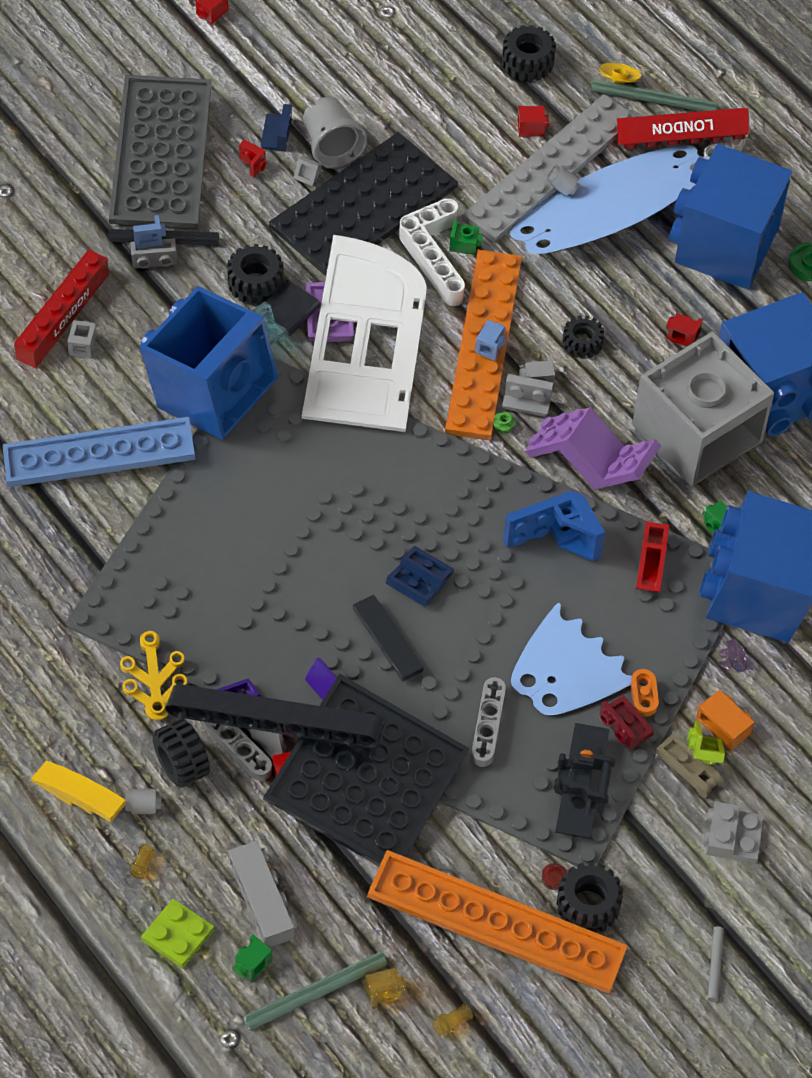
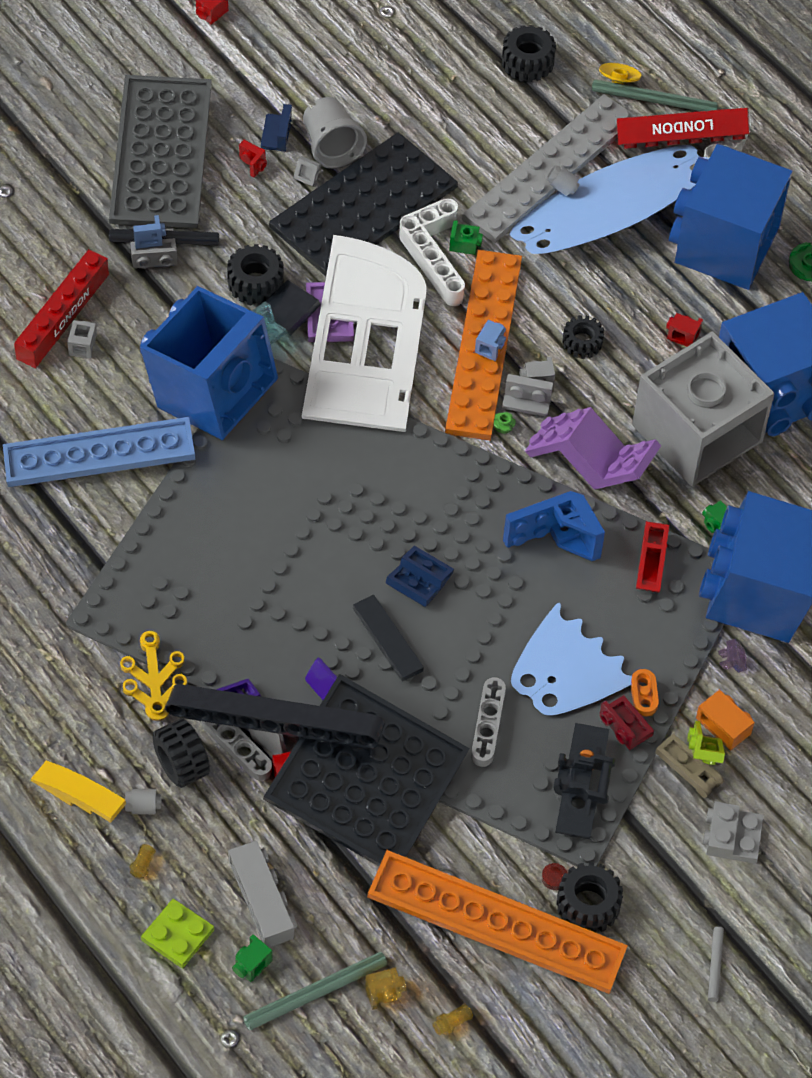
(532, 121): red brick -> none

